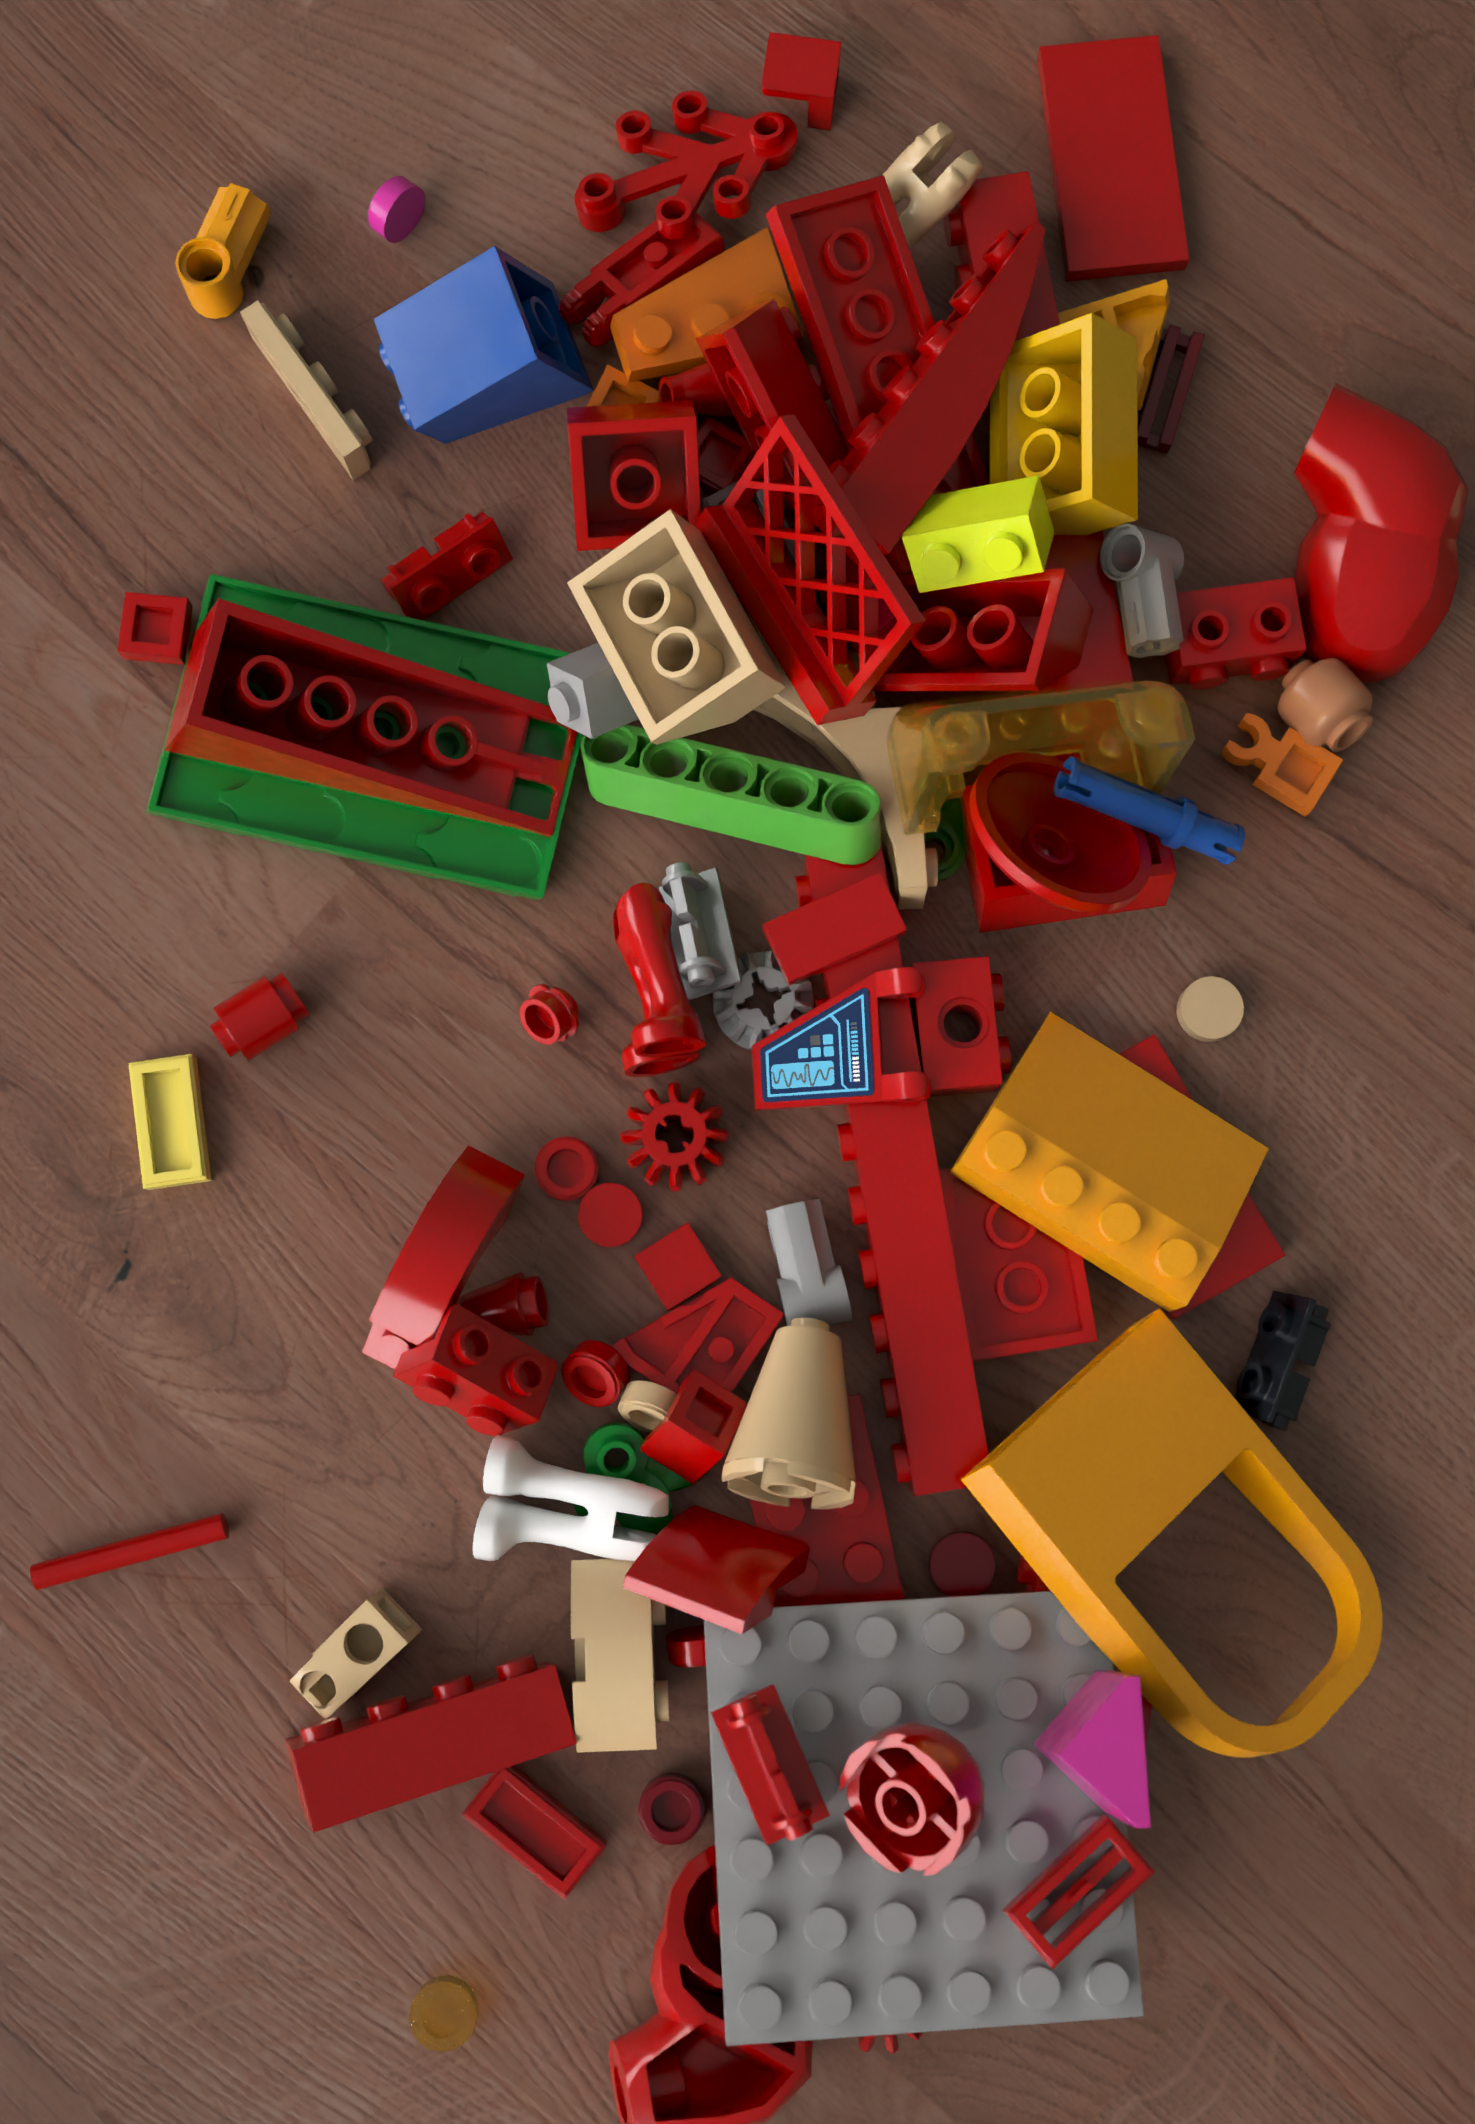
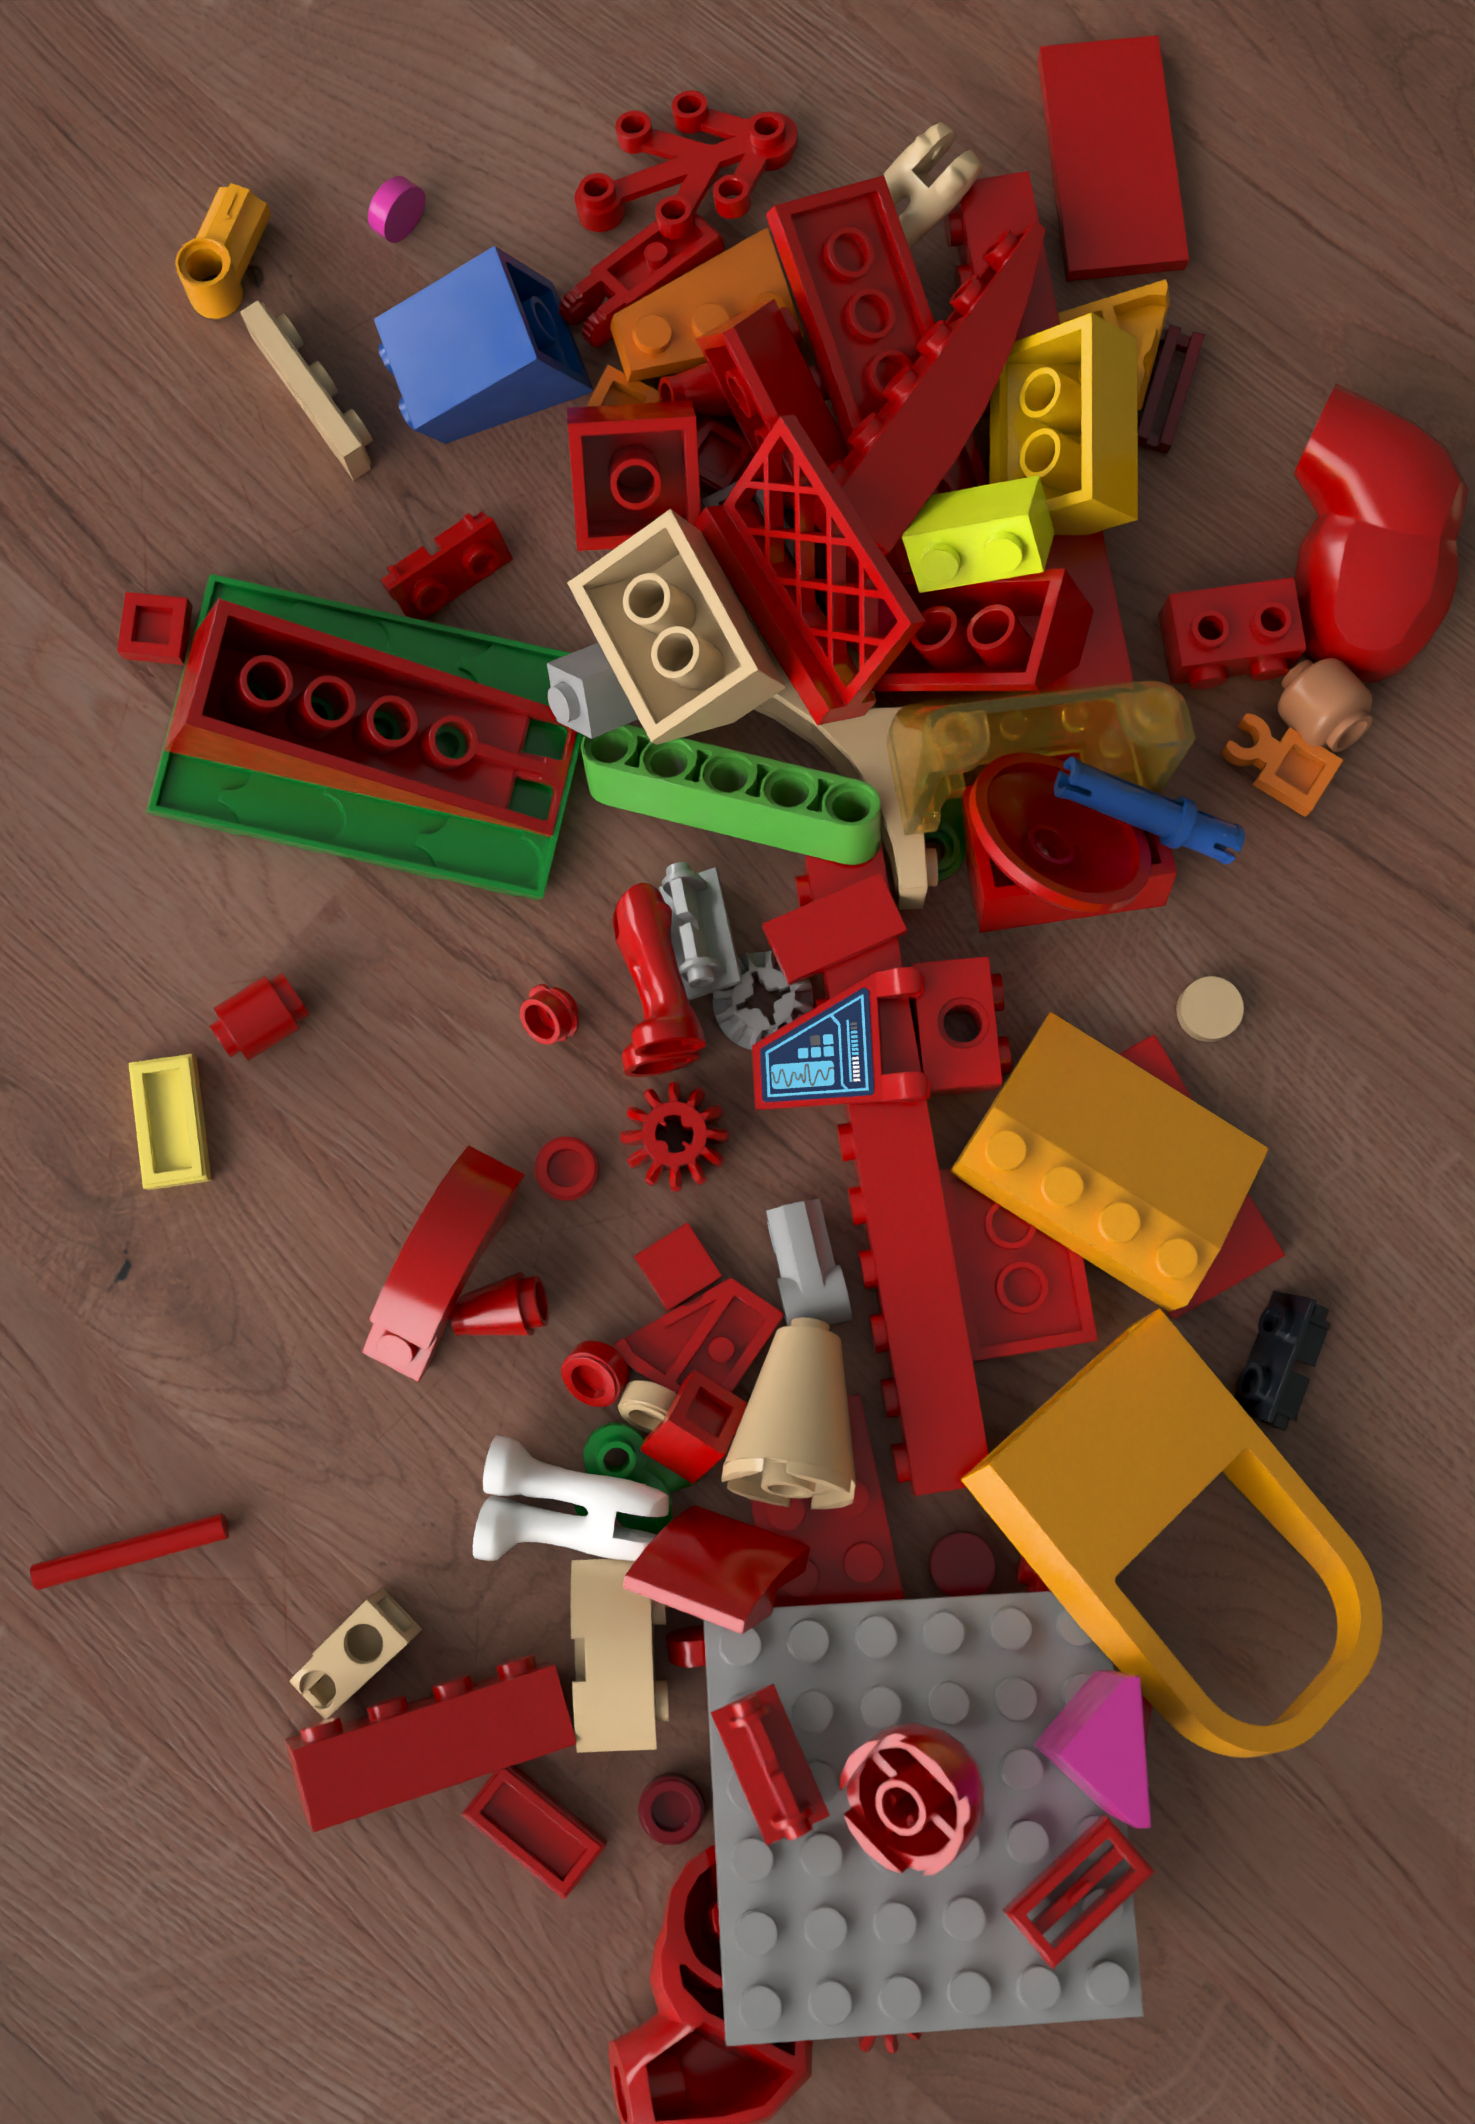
(443, 2013): clear yellow tile -> none
(479, 1373): red bracket -> none
(610, 1215): red tile -> none
(803, 71): red panel -> none
(1145, 575): light grey piece -> none

